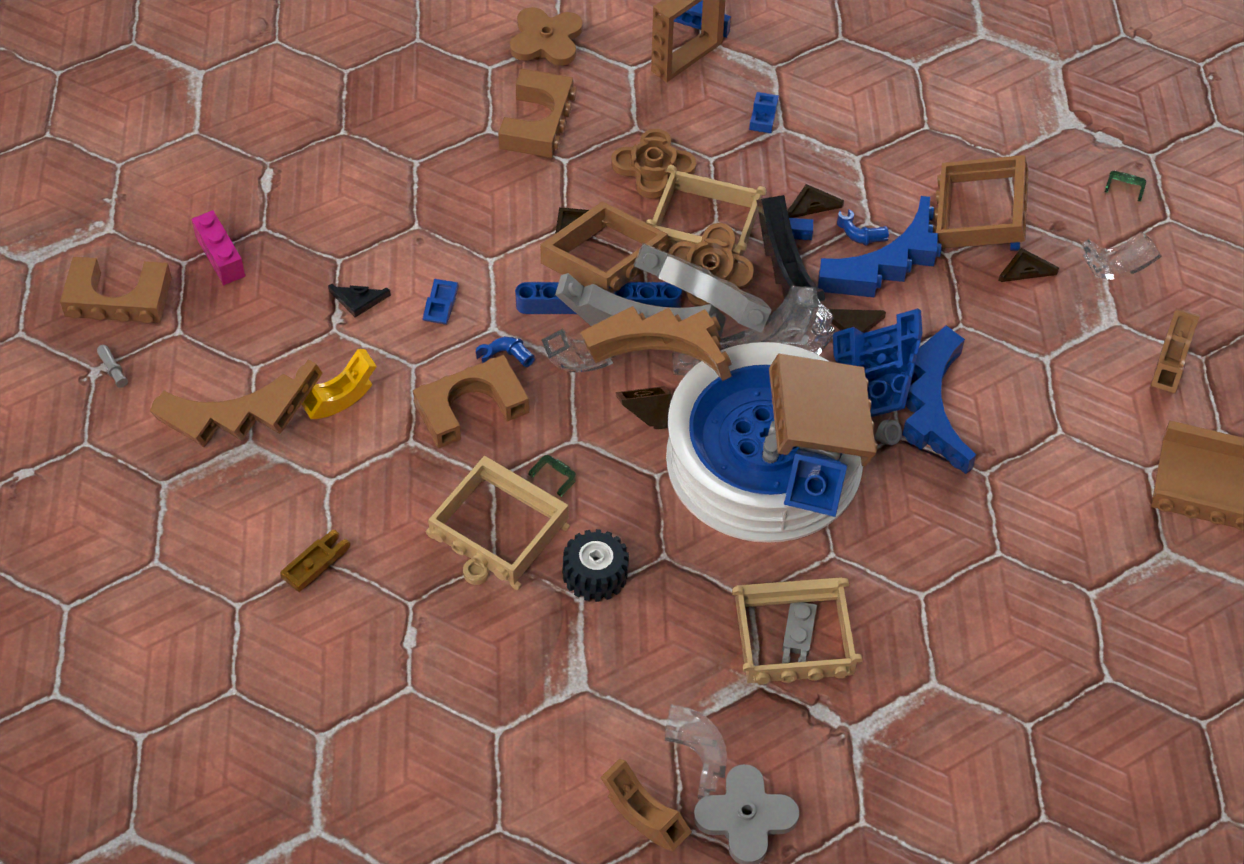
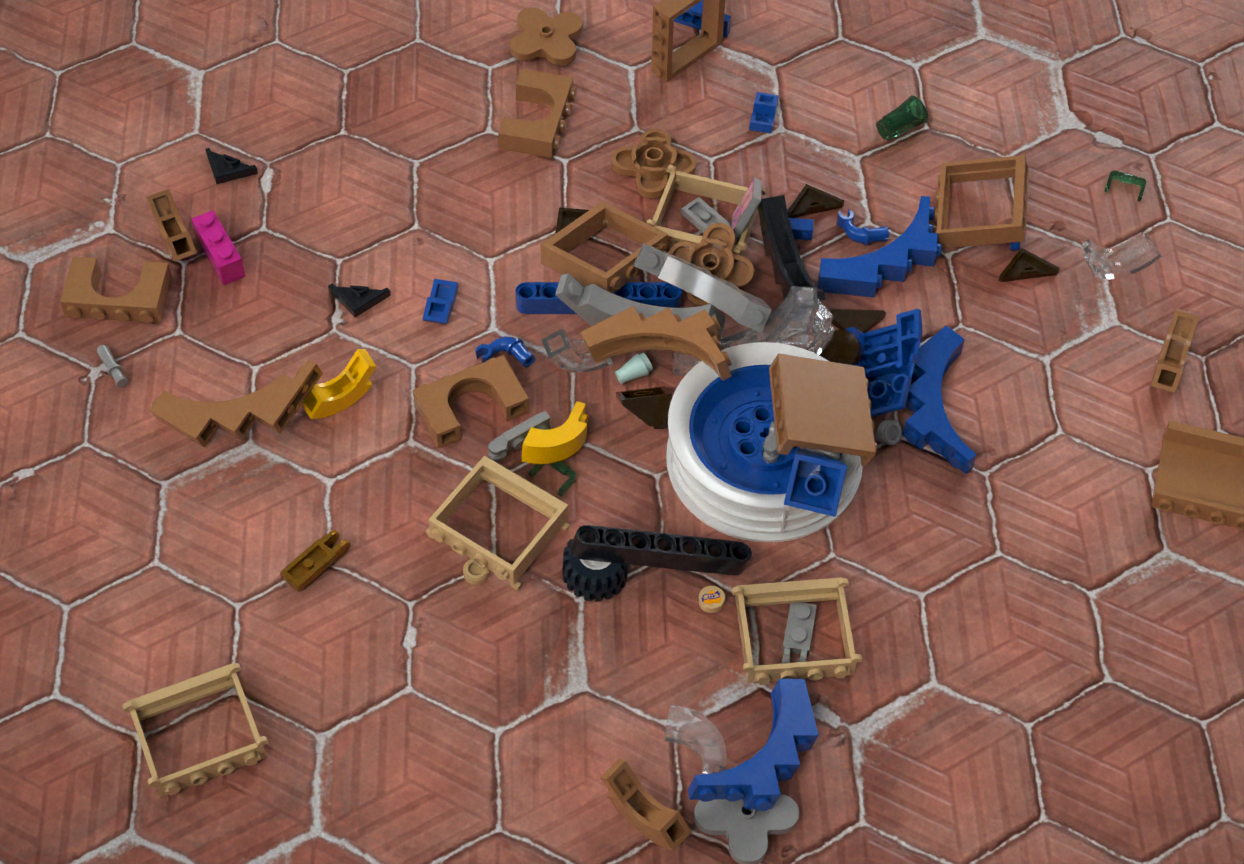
(170, 226): none -> medium nougat arch
(185, 693): none -> tan window
(228, 168): none -> black tile
(515, 437): none -> light grey hinge
(557, 443): none -> yellow arch
(635, 368): none -> light aqua cone
(660, 550): none -> black beam
(702, 215): none -> light grey hinge
(711, 599): none -> tan tile
(746, 207): none -> light grey tile
(778, 760): none -> blue arch
(843, 348): none -> dark brown tile
(903, 118): none -> clear green plant

